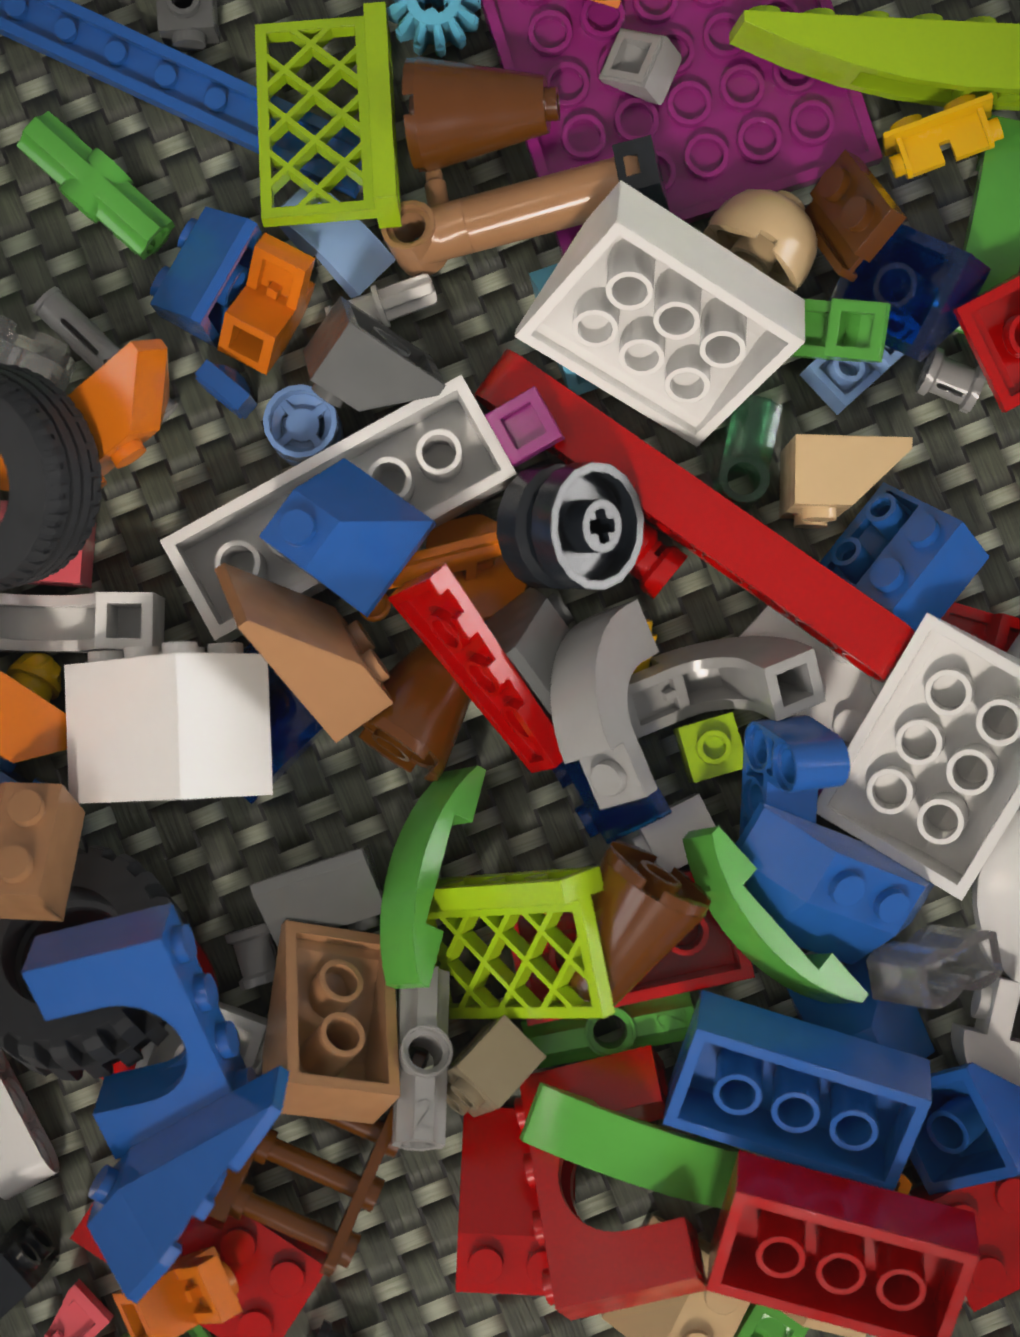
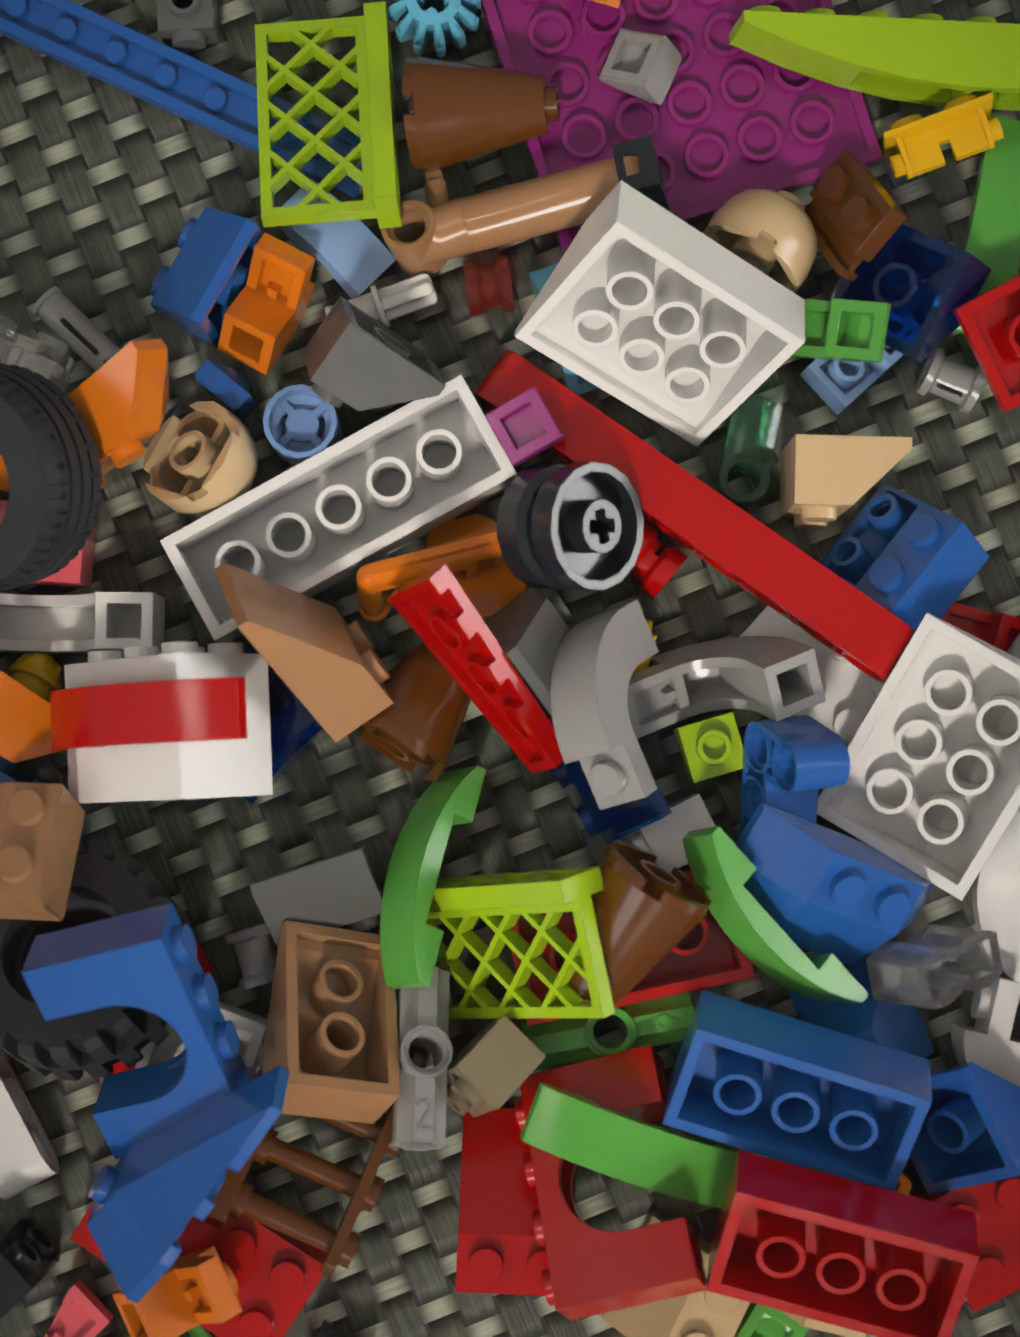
(95, 185): bright green piece -> none
(148, 713): none -> red slope
(201, 460): none -> tan cylinder
(348, 533): blue slope -> none
(488, 286): none -> clear red wheel

